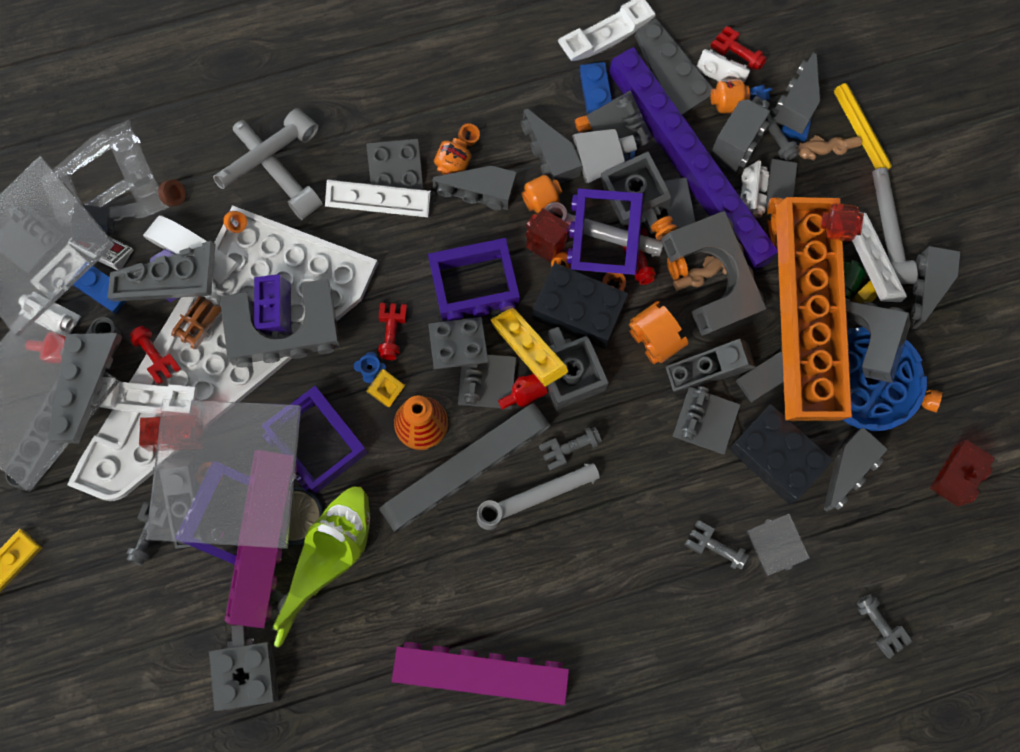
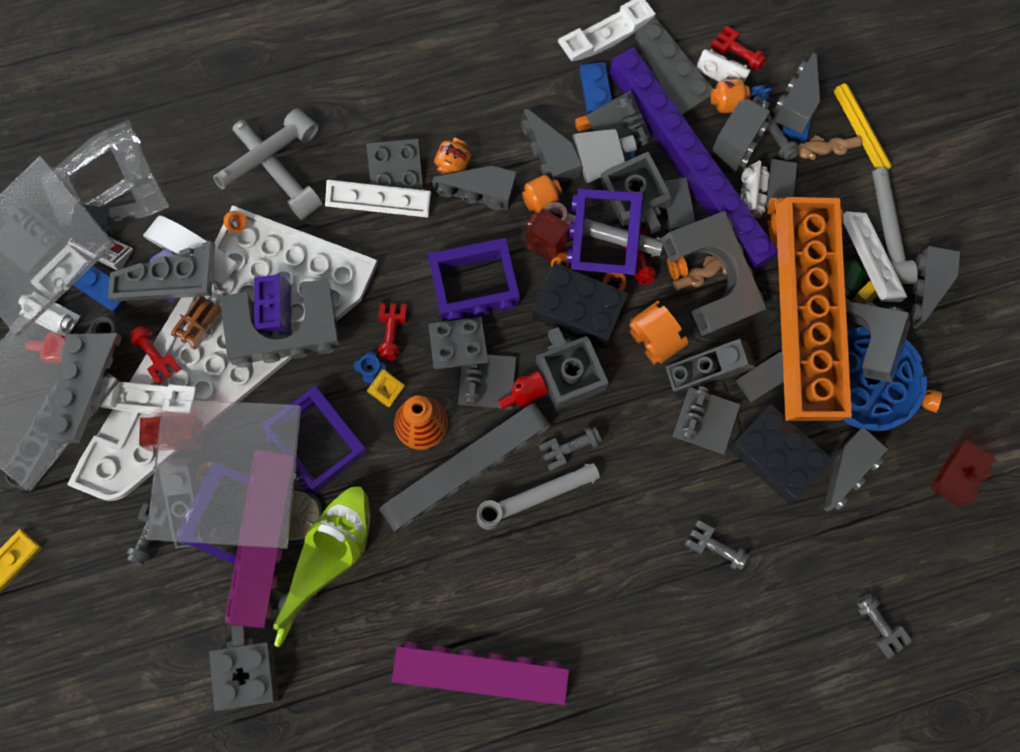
(172, 193): copper tile -> none
(474, 135): orange hinge -> none
(529, 346): yellow tile -> none
(663, 227): orange bush -> none
(778, 544): clear piece -> none
(842, 222): clear red head -> none

